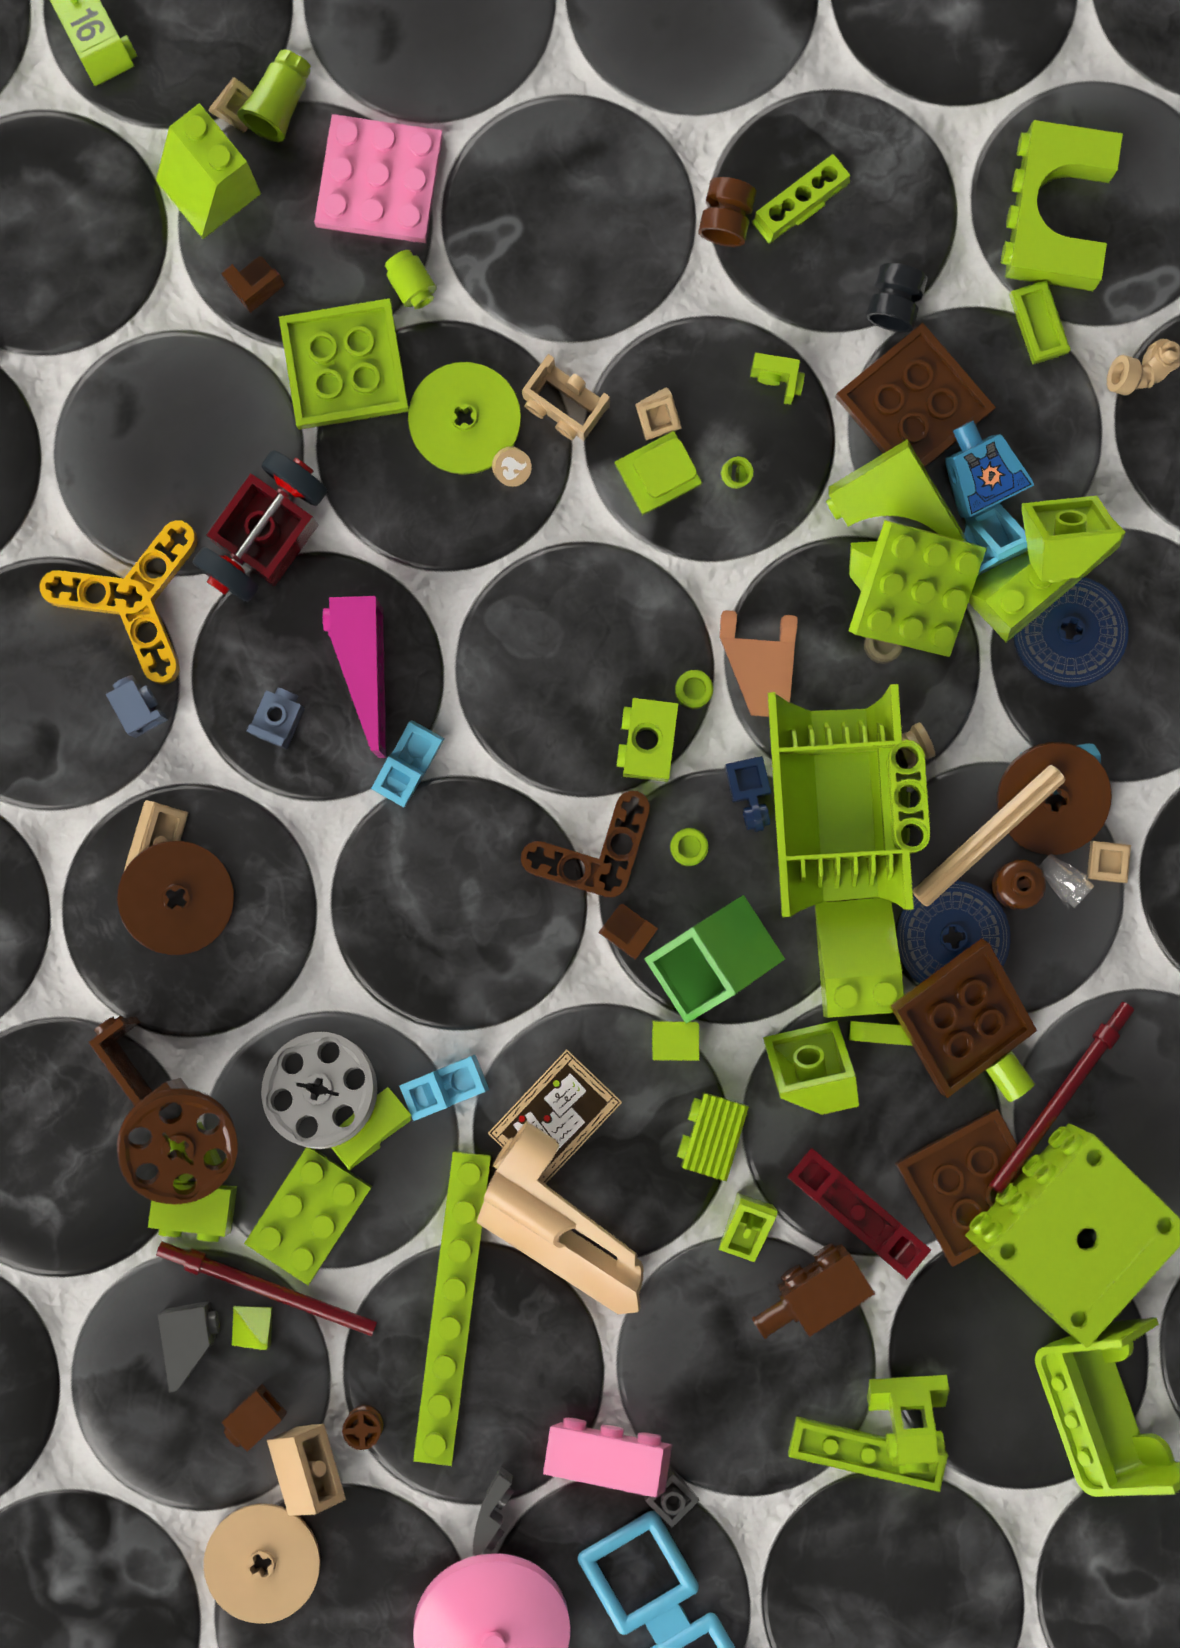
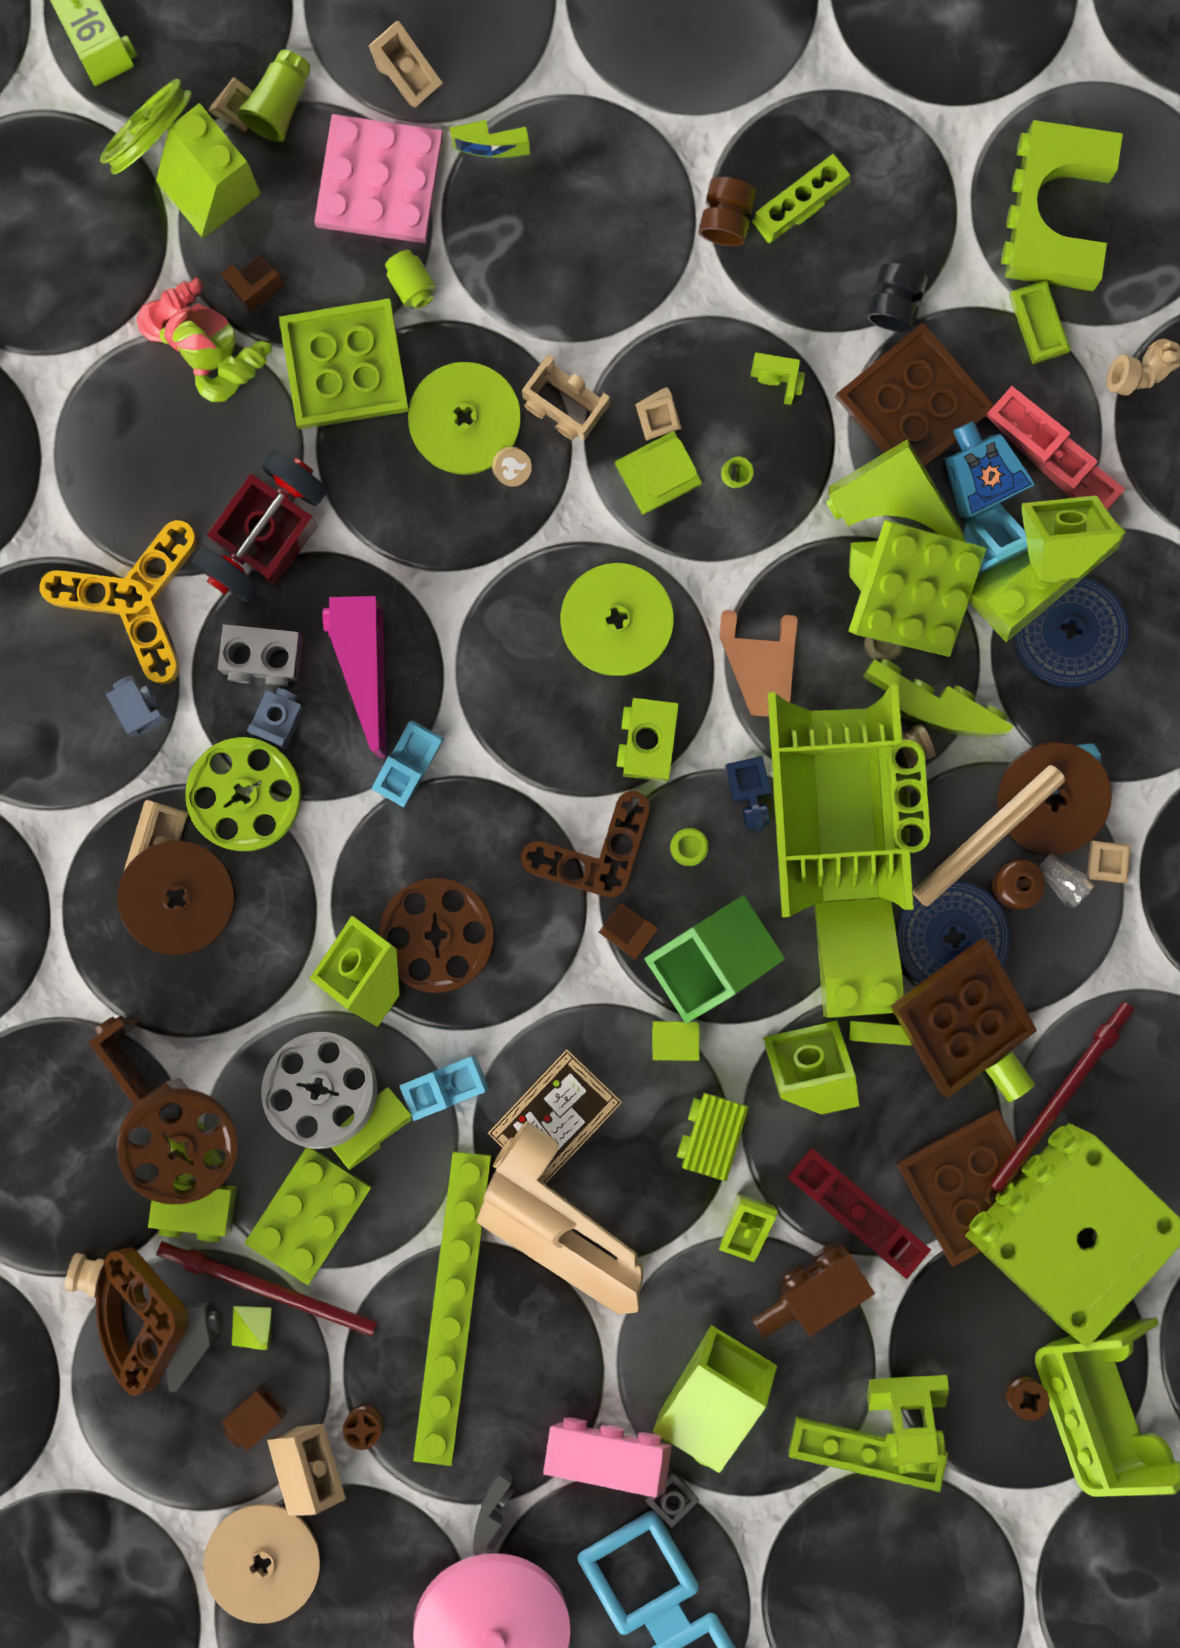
(84, 1275): none -> tan wheel
(145, 126): none -> lime wedge
(164, 1319): none -> reddish brown beam
(202, 339): none -> hair
(225, 789): none -> lime wedge
(262, 646): none -> light grey brick
(360, 972): none -> lime slope
(404, 64): none -> tan slope
(452, 922): none -> reddish brown wedge
(476, 140): none -> lime slope
(630, 593): none -> lime piece
(694, 689): lime tile -> none
(716, 1400): none -> slope
(949, 713): none -> lime slope
(1021, 1391): none -> reddish brown wheel
(1051, 449): none -> coral slope

